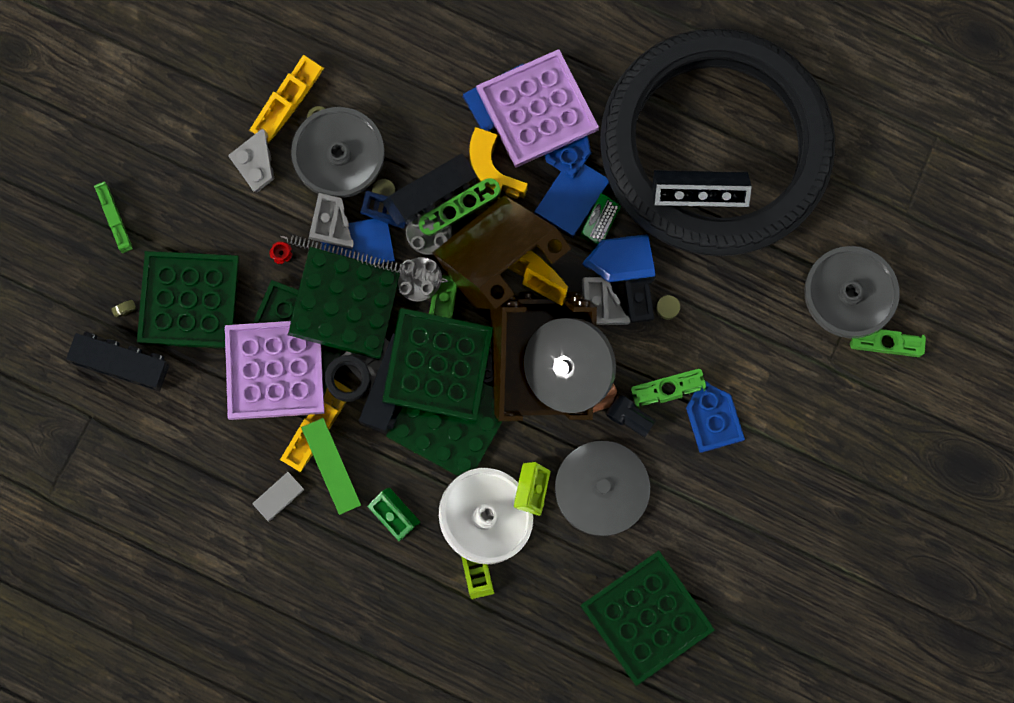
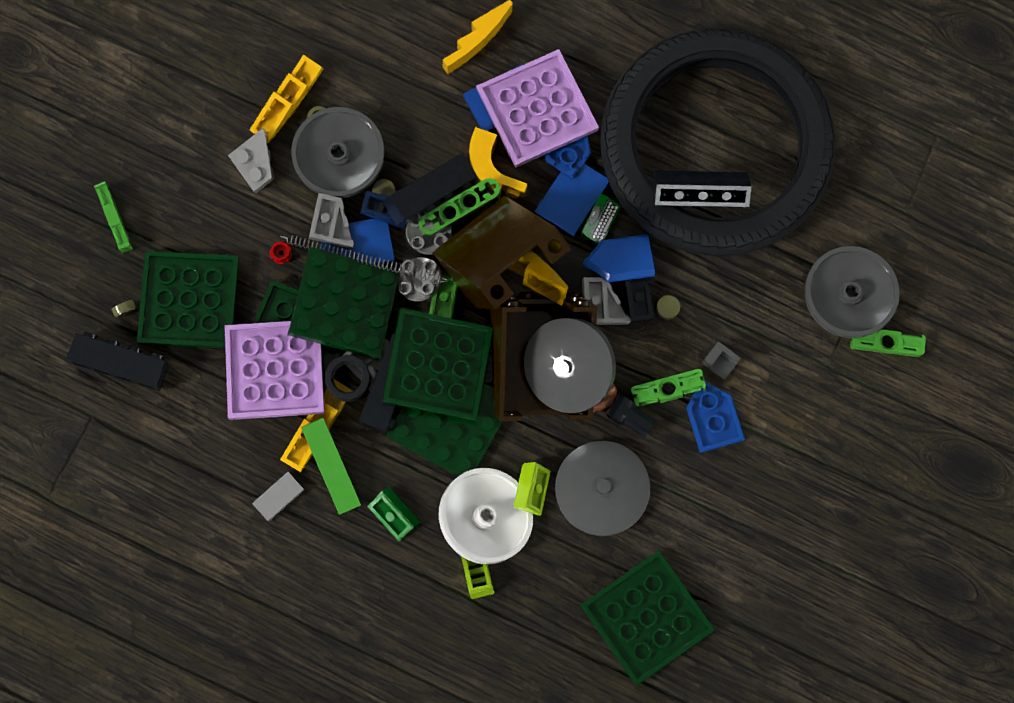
(483, 31): none -> yellow slope
(721, 361): none -> dark grey panel

